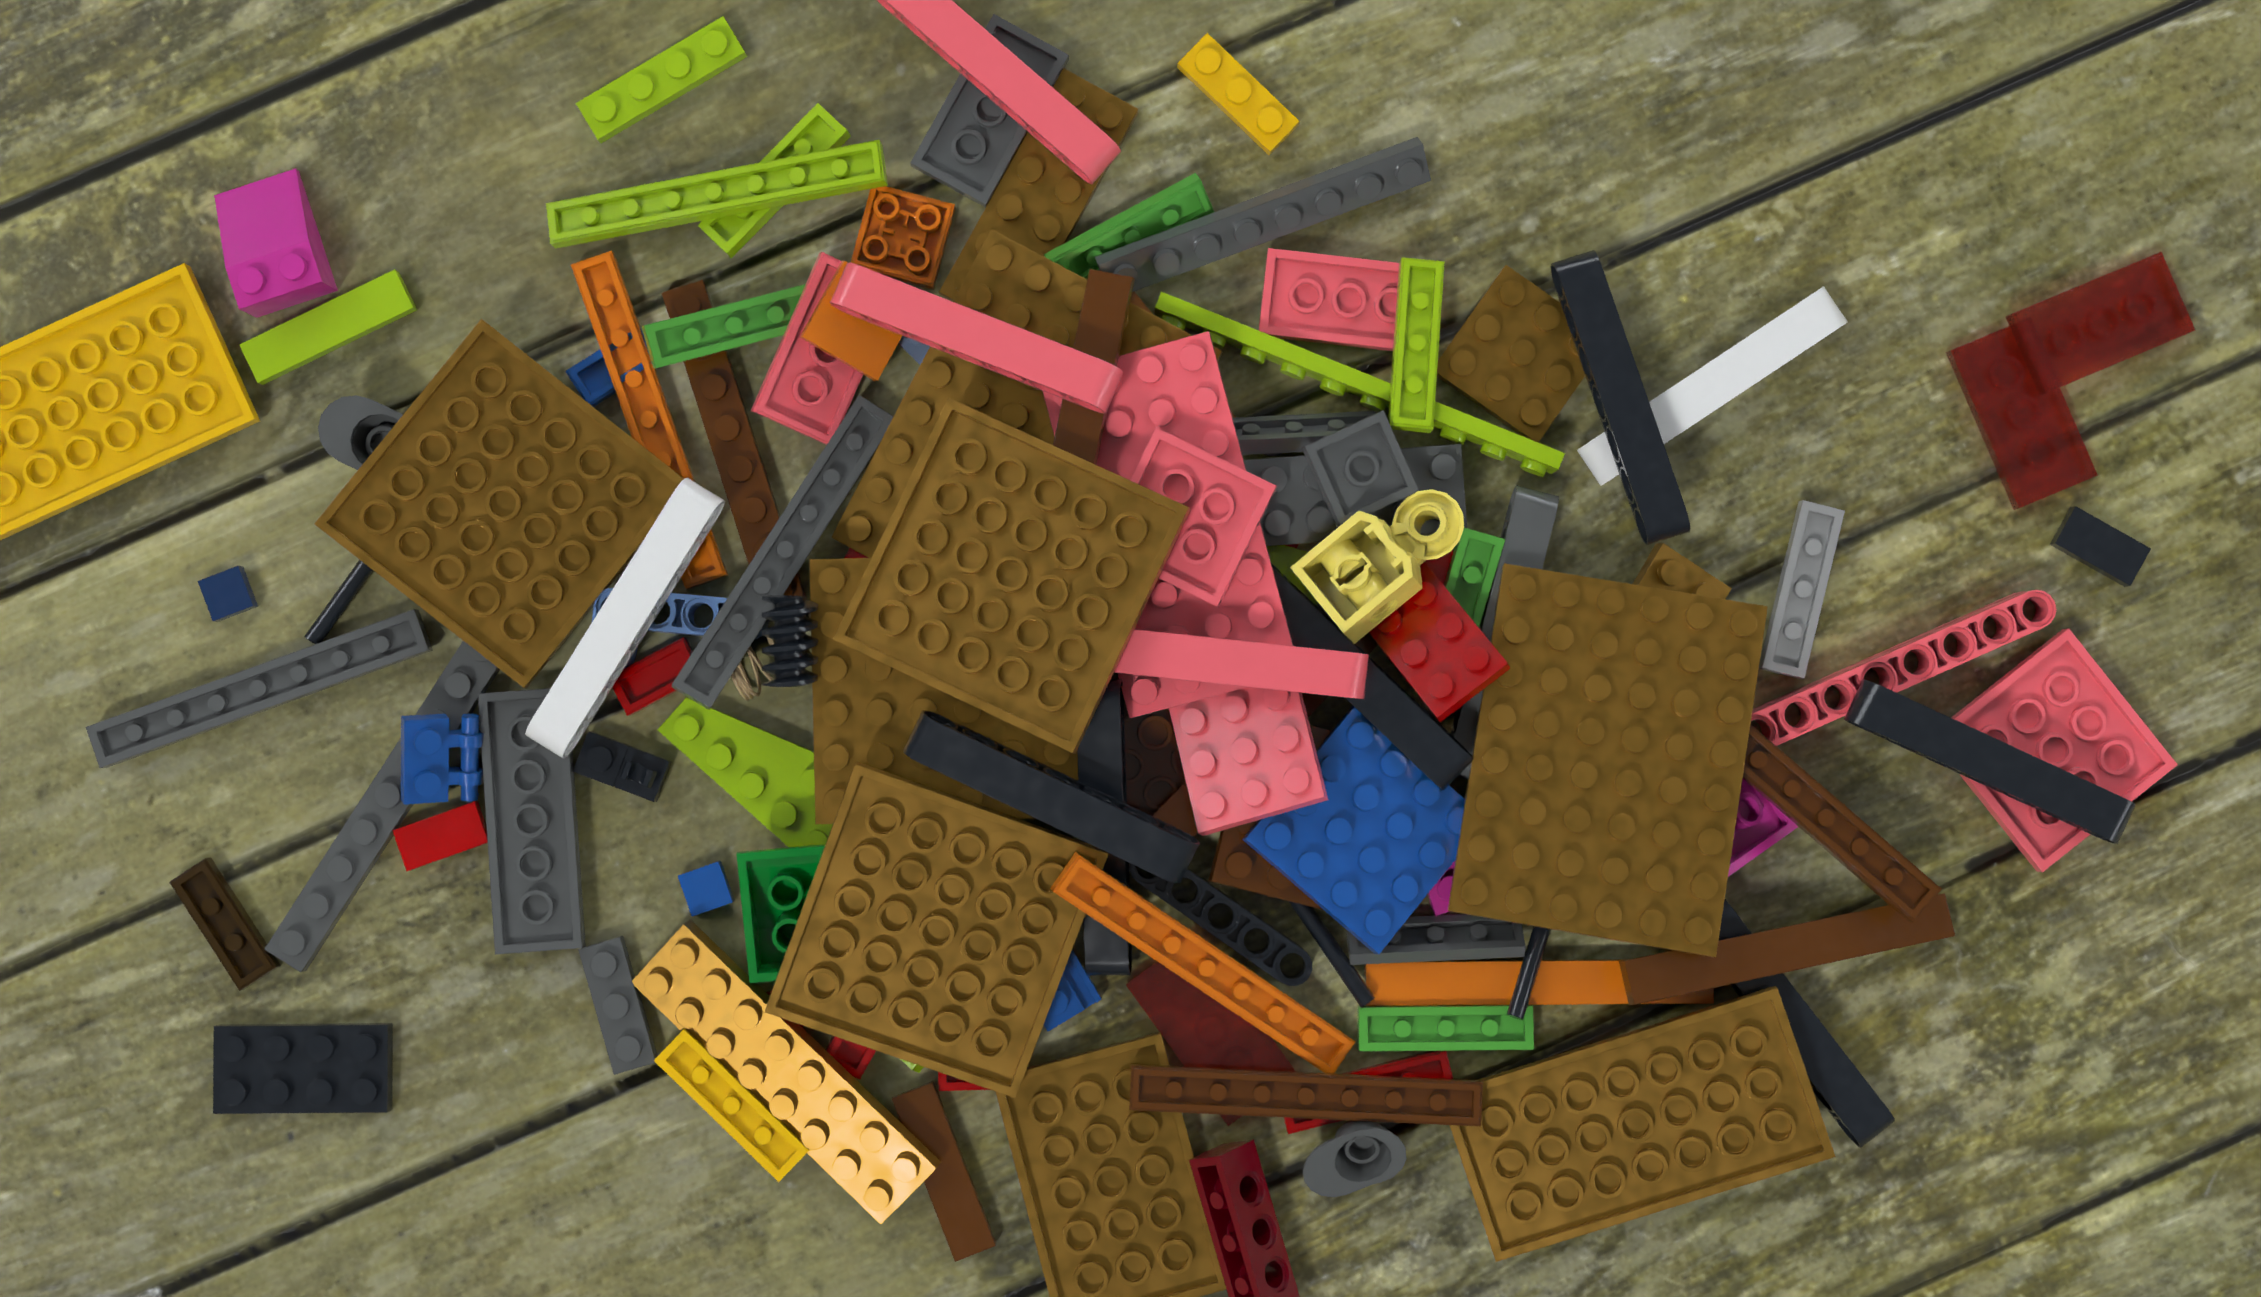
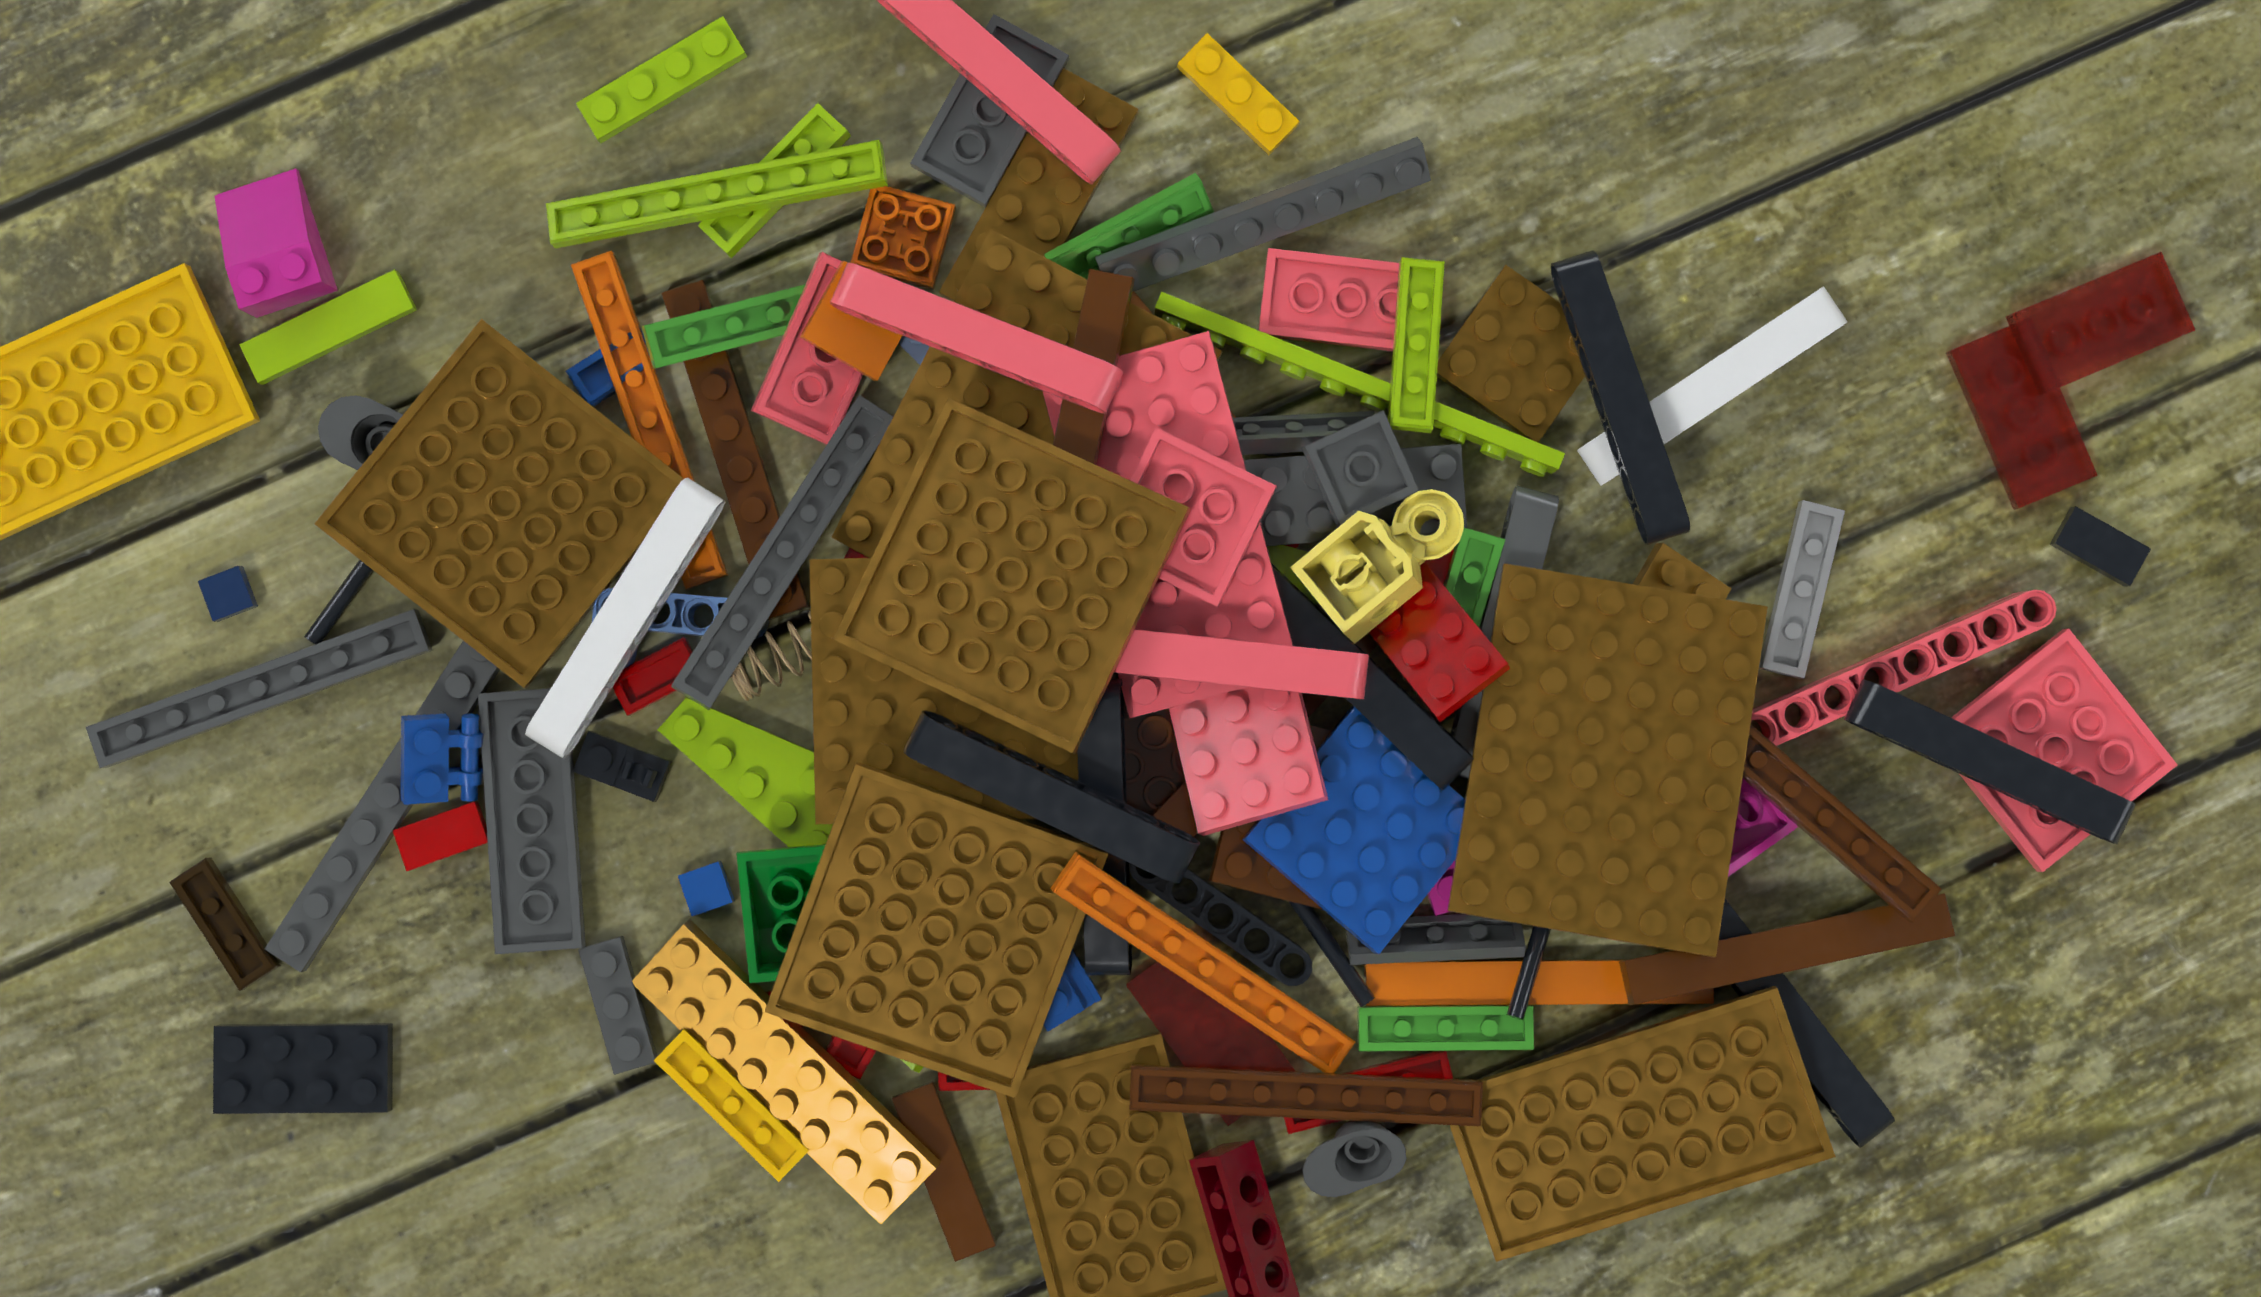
(790, 641): black piece -> none

